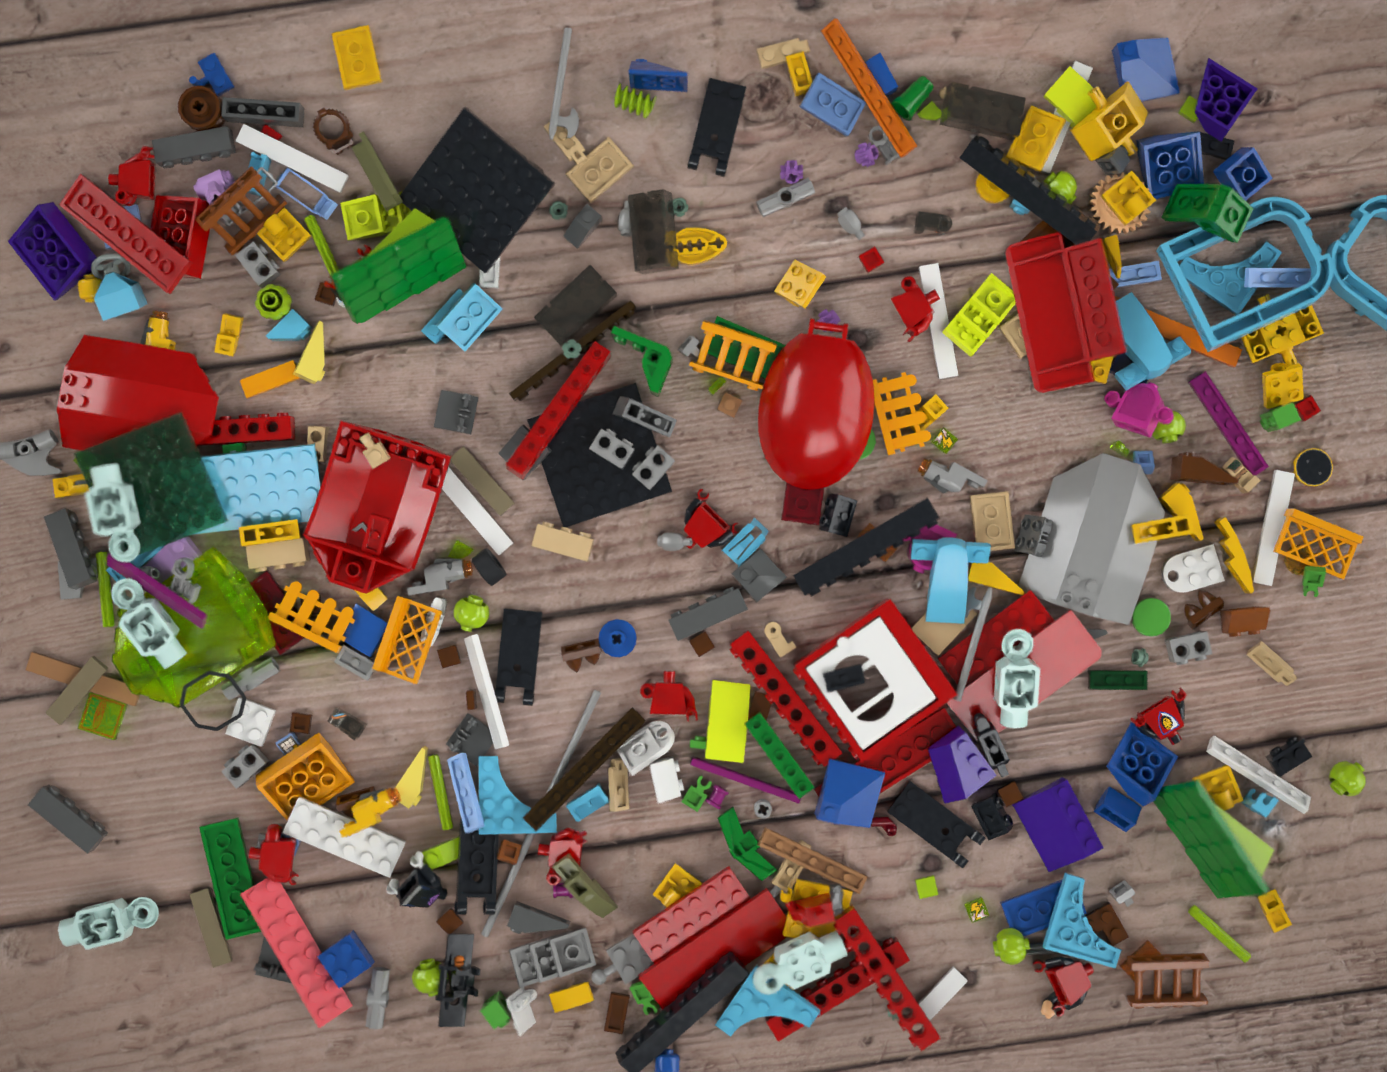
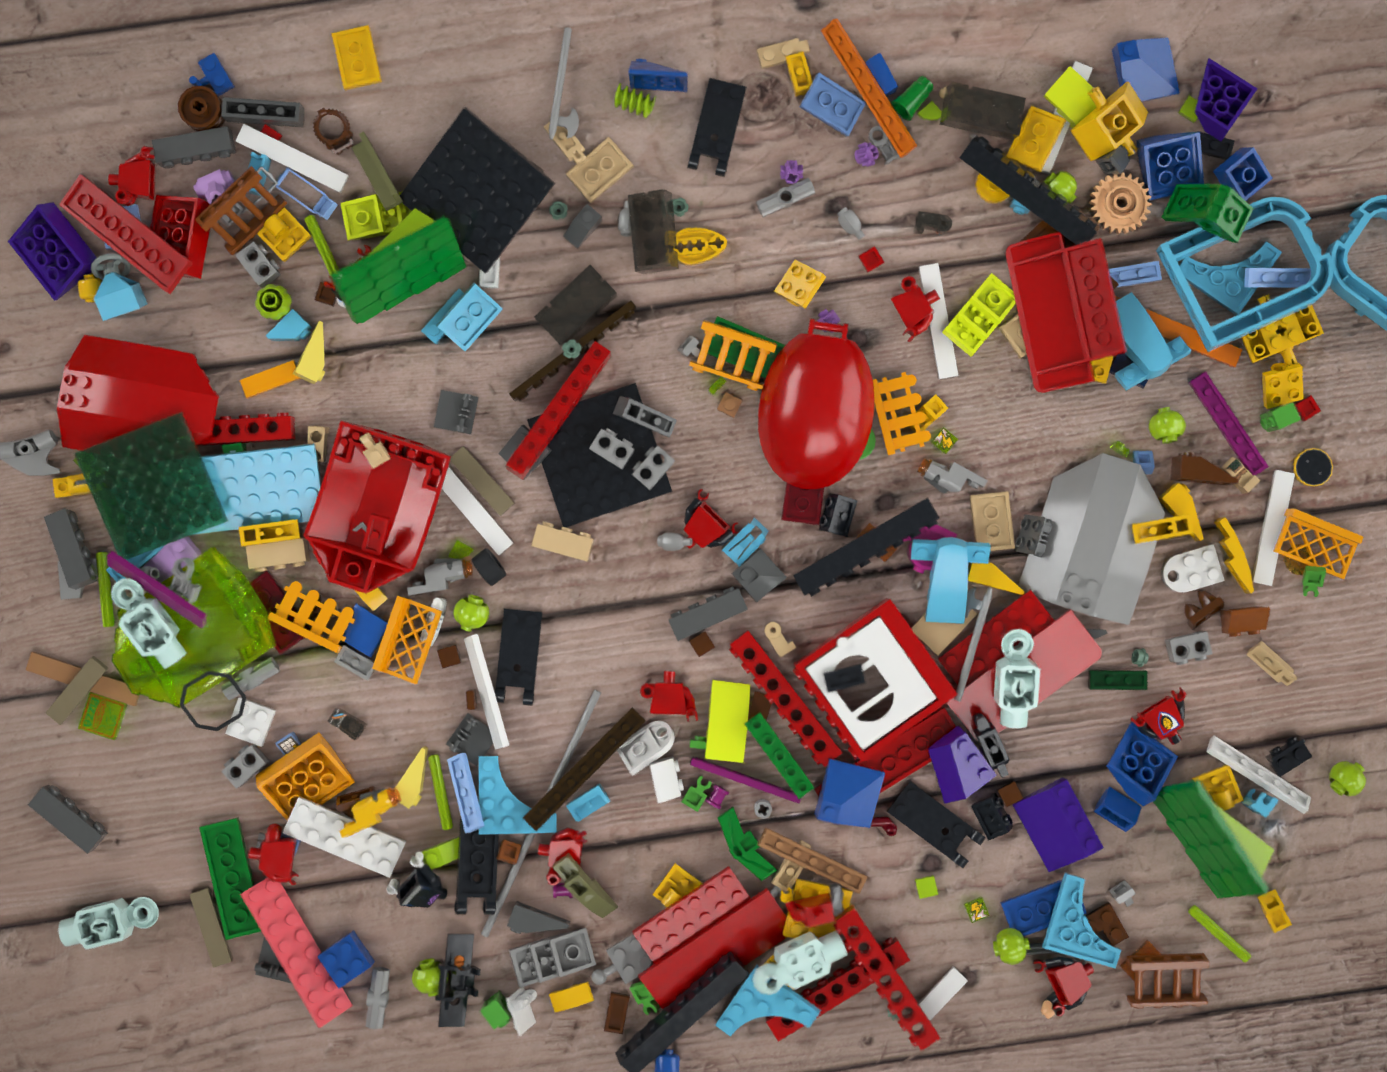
(114, 511): light aqua brick -> none
(157, 331): yellow plate -> none
(229, 334): yellow slope -> none
(300, 723): reddish brown tile -> none
(449, 921): reddish brown tile -> none
(573, 653): reddish brown tile -> none
(617, 638): blue piece -> none
(618, 785): tan hinge -> none
(655, 371): green bracket -> none
(1112, 252): yellow slope -> none
(1128, 198): yellow plate -> none
(1139, 409): dark pink piece -> none
(1151, 617): bright green tile -> none

